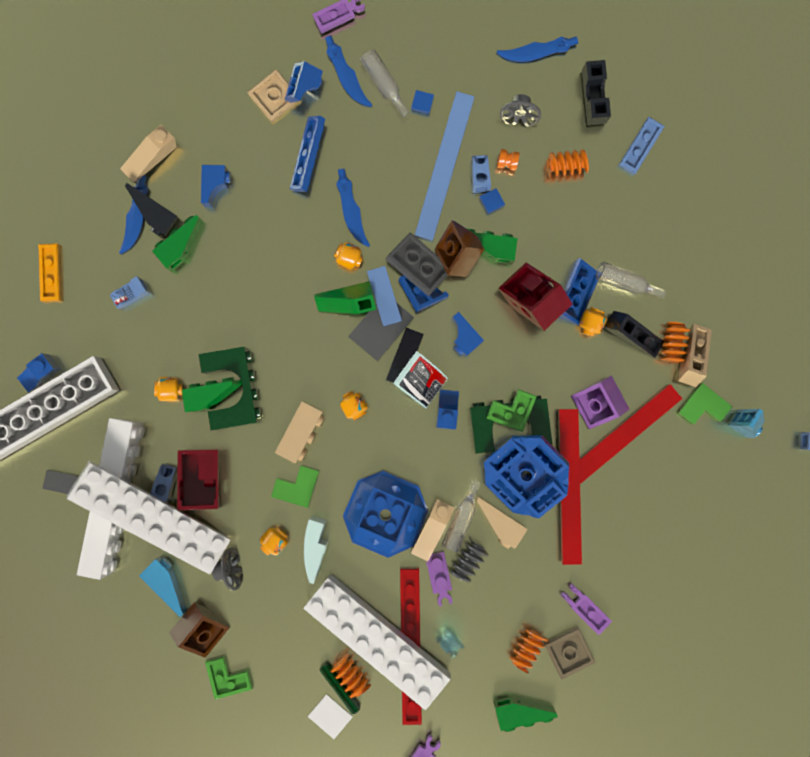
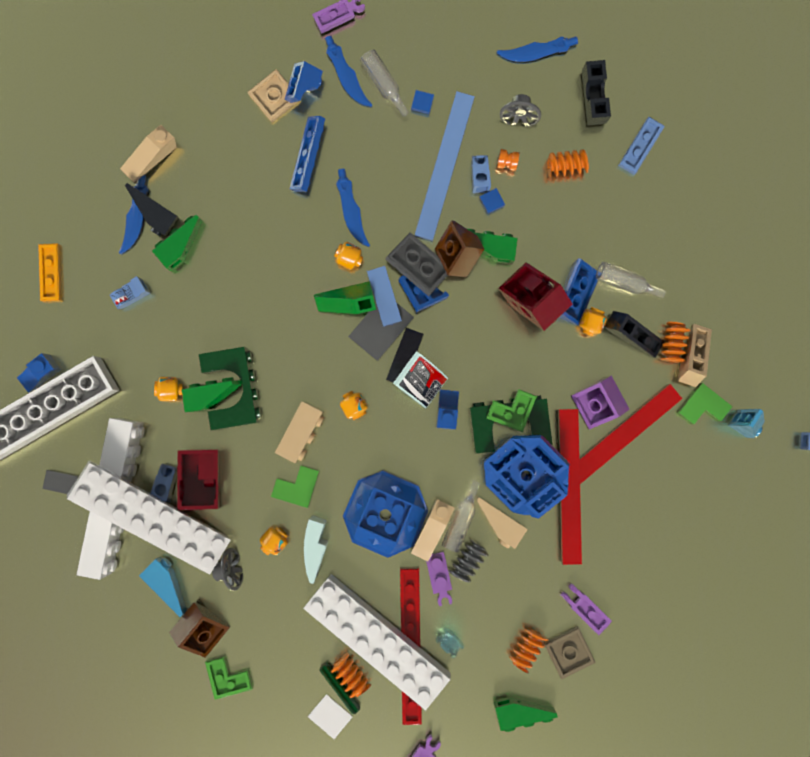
(213, 180): blue arch -> none
(467, 337): blue arch -> none

